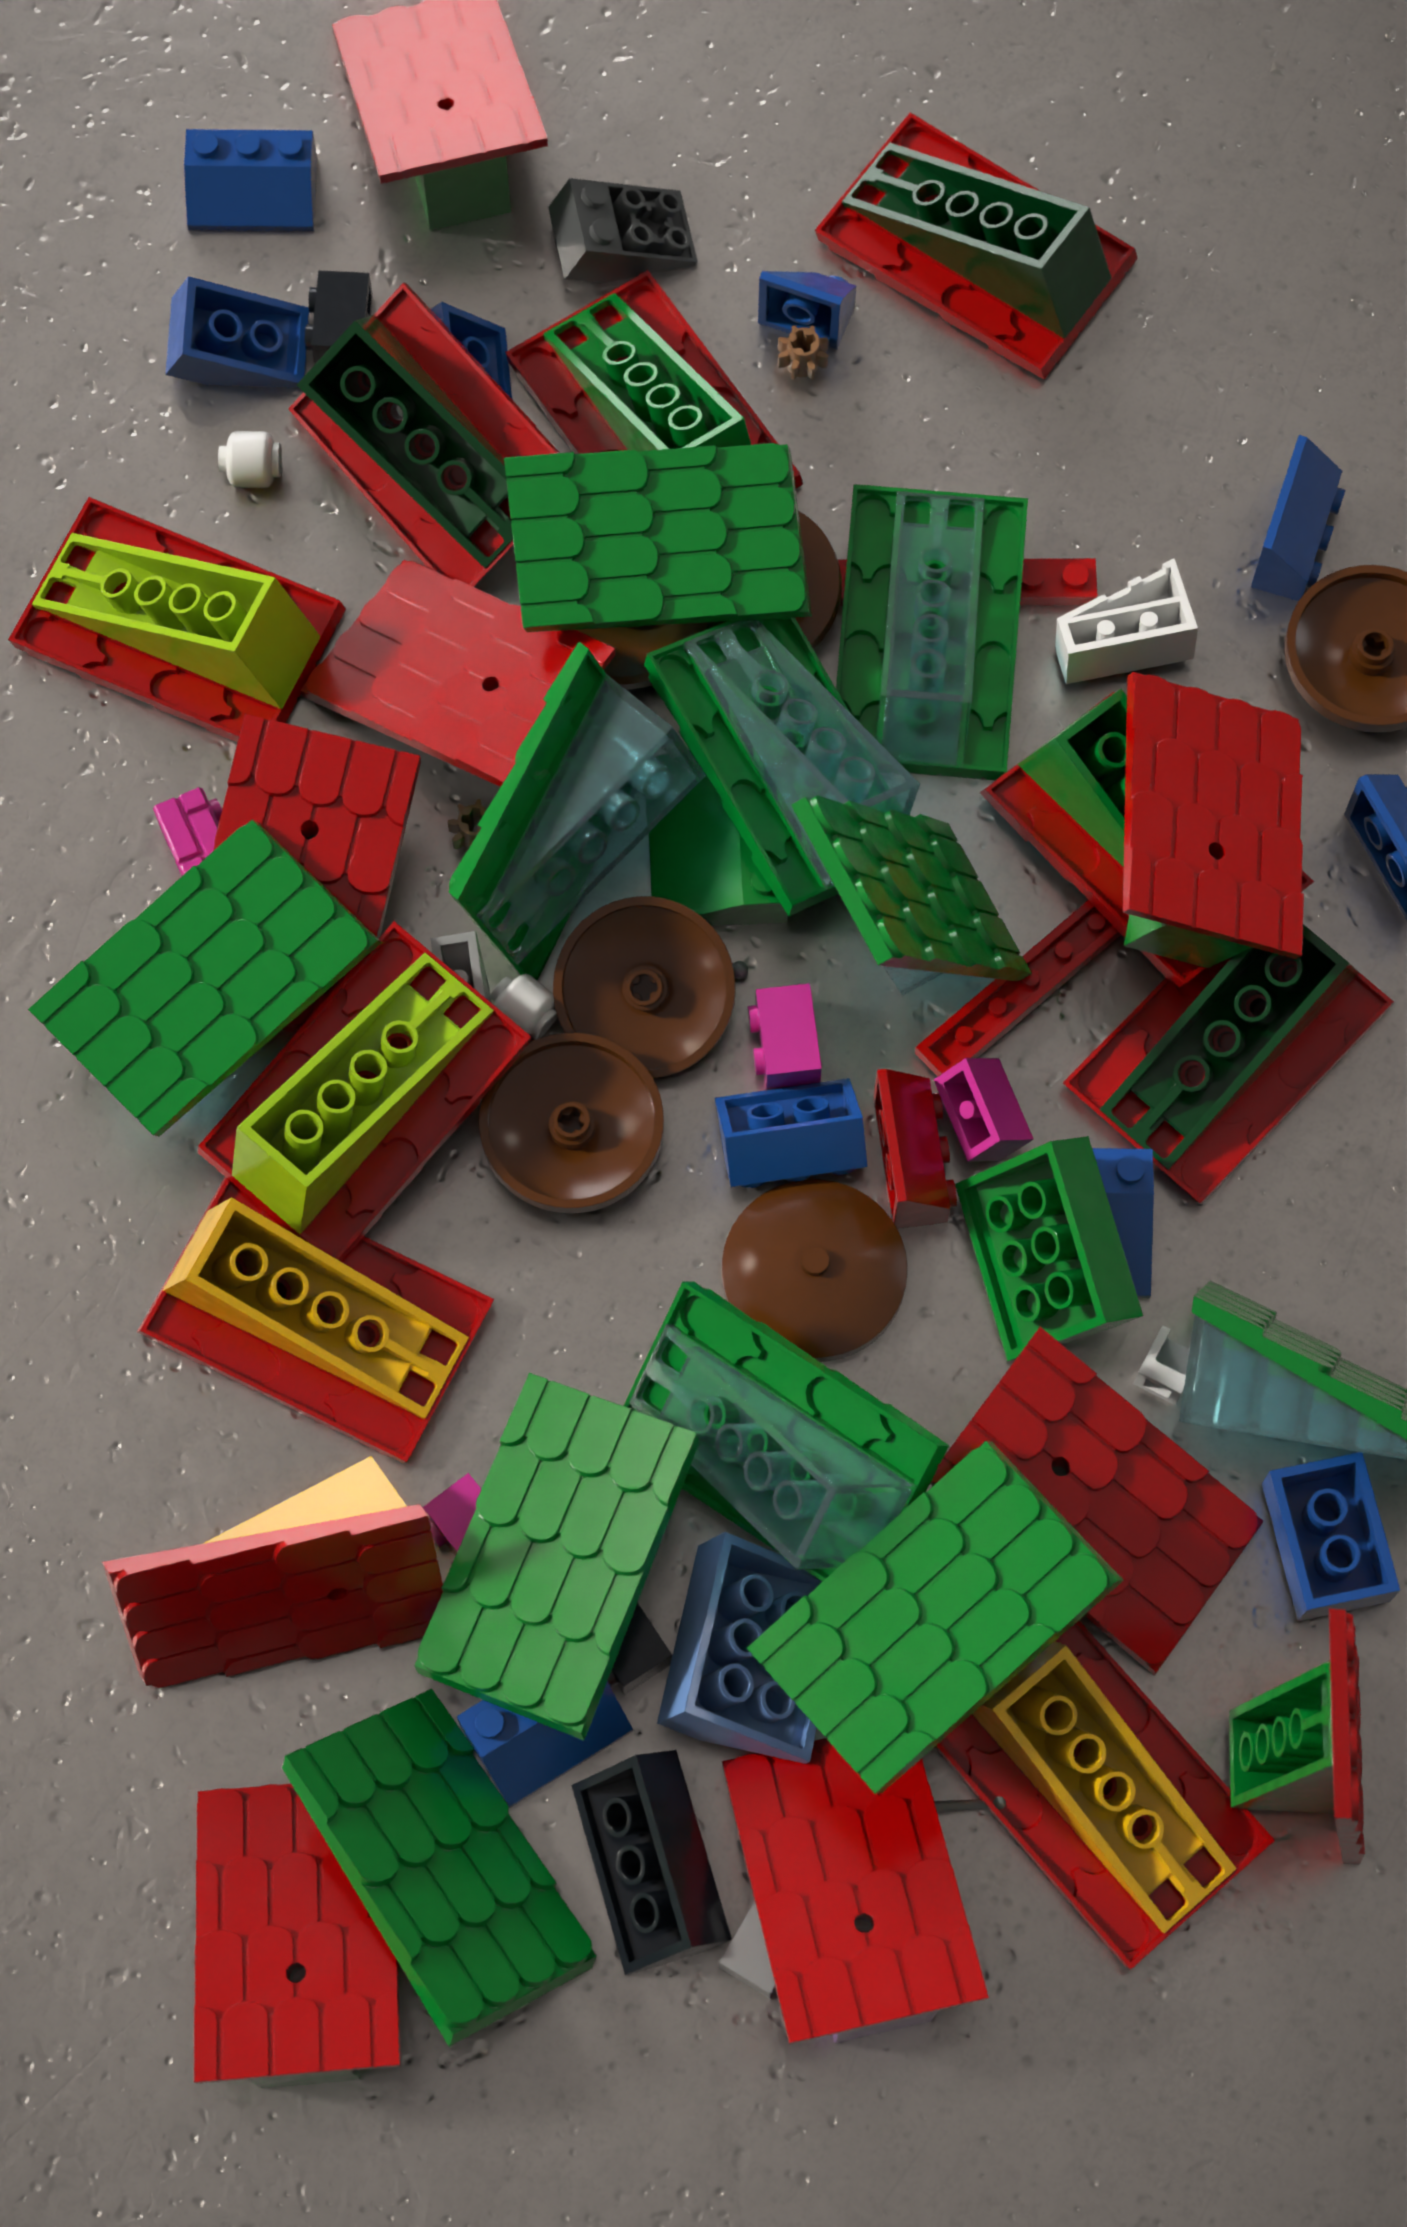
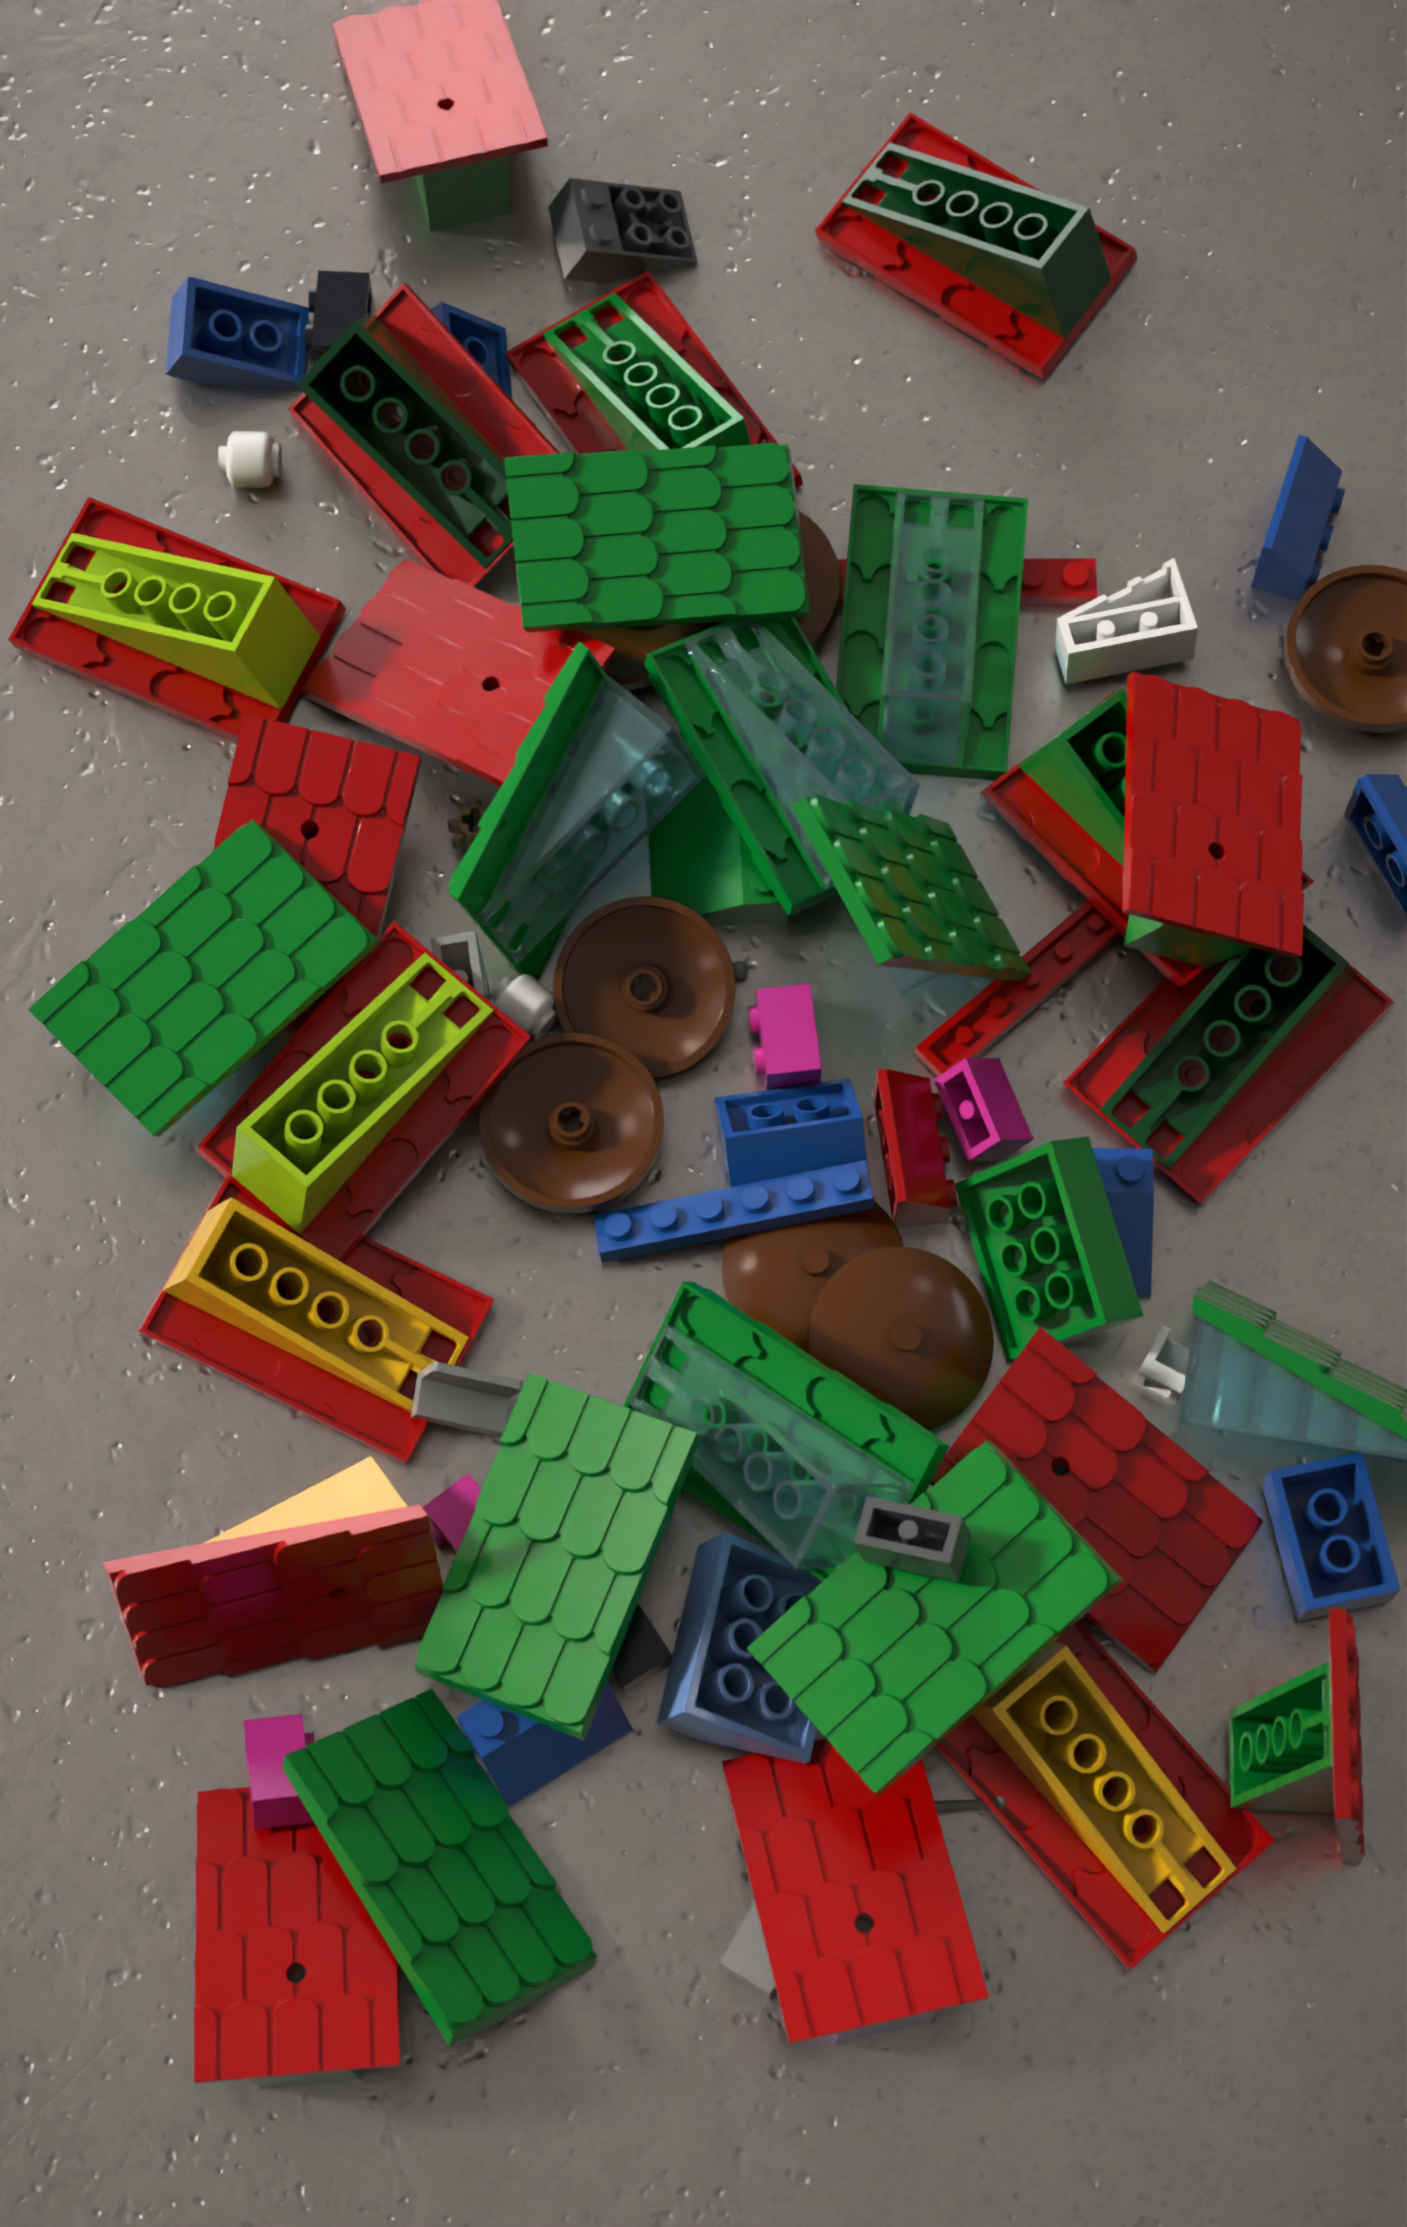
(189, 826): dark pink brick -> none
(250, 179): blue slope -> none
(271, 1792): none -> dark pink brick
(464, 1398): none -> light grey panel
(651, 1861): black slope -> none
(734, 1211): none -> blue plate
(802, 352): medium nougat gear -> none
(806, 301): blue slope -> none
(905, 1332): none -> reddish brown dish
(912, 1539): none -> brick

